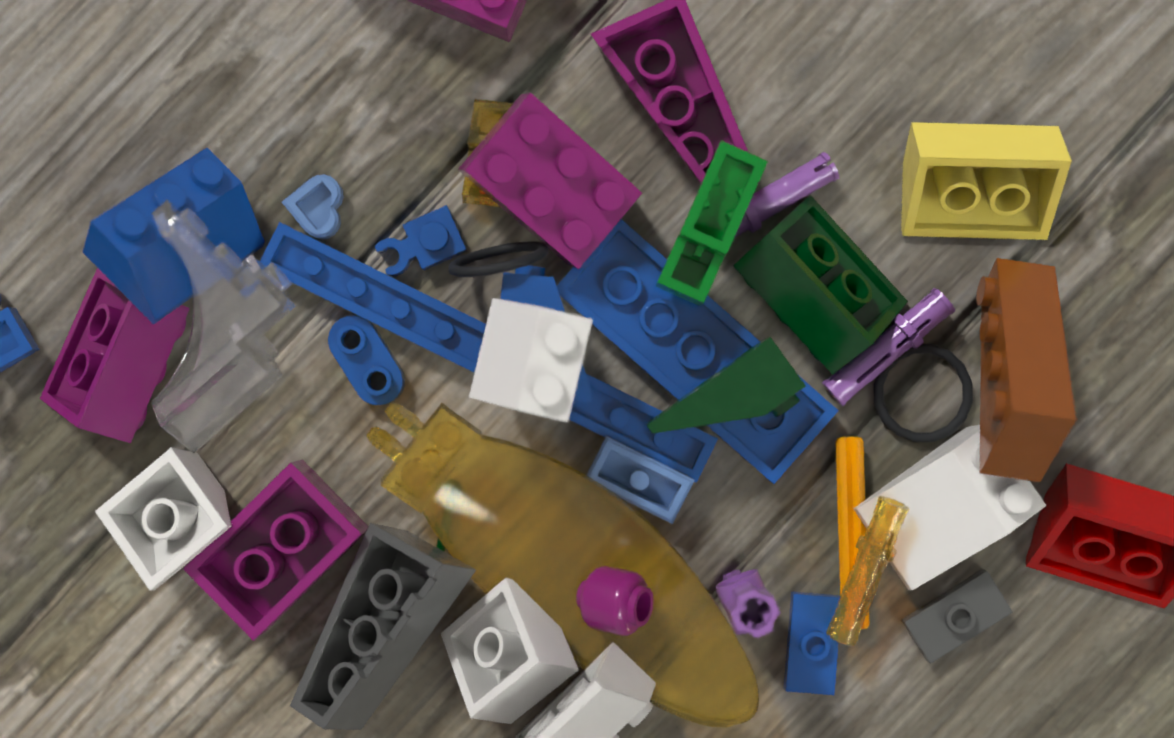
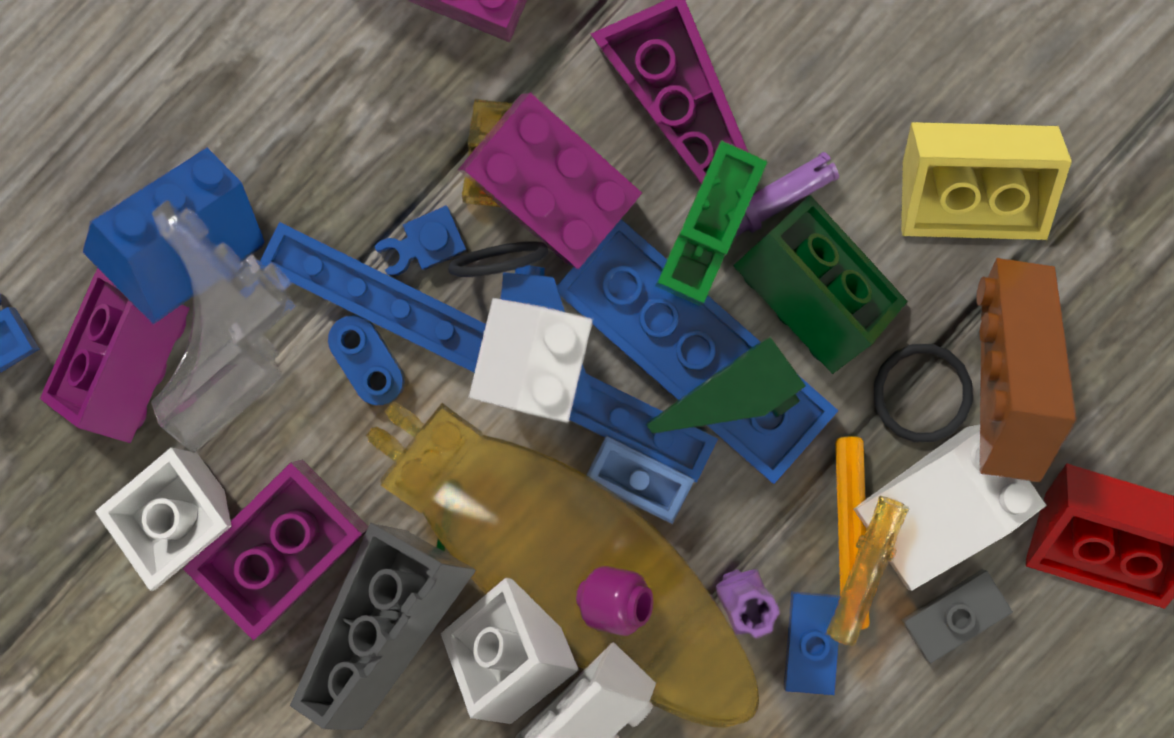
(316, 206): medium blue tile -> none
(889, 346): medium lavender pin -> none

